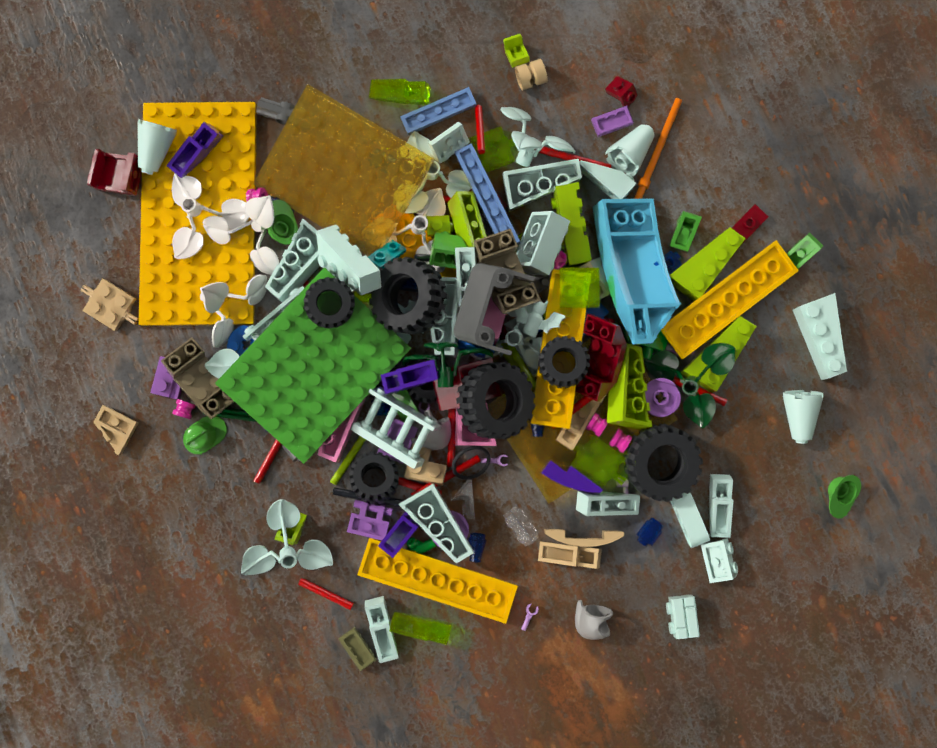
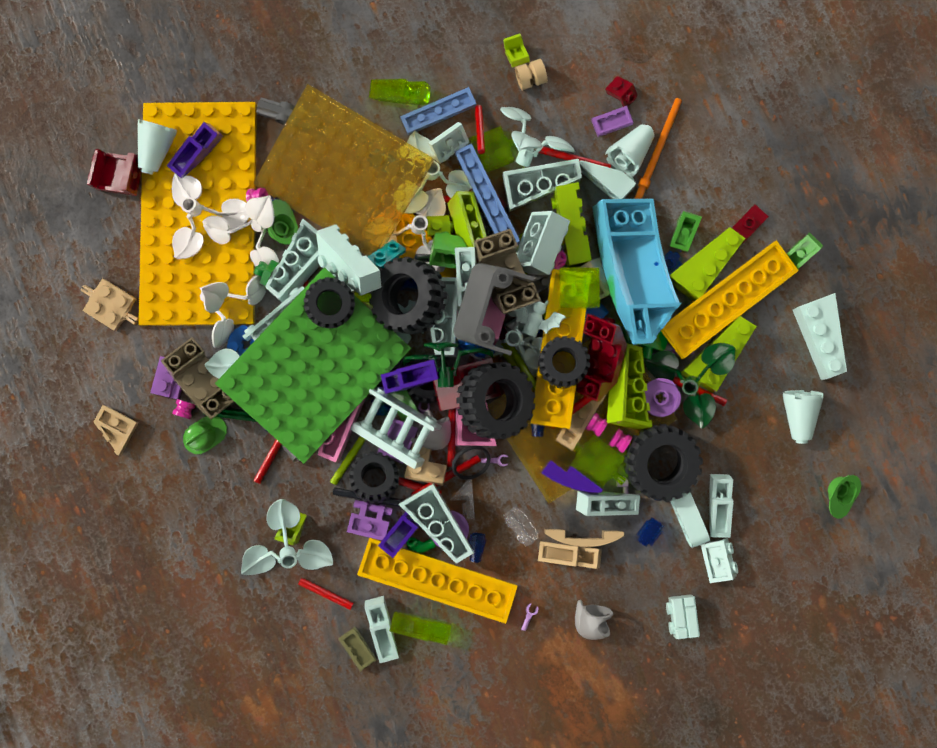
(265, 271): none -> green tile

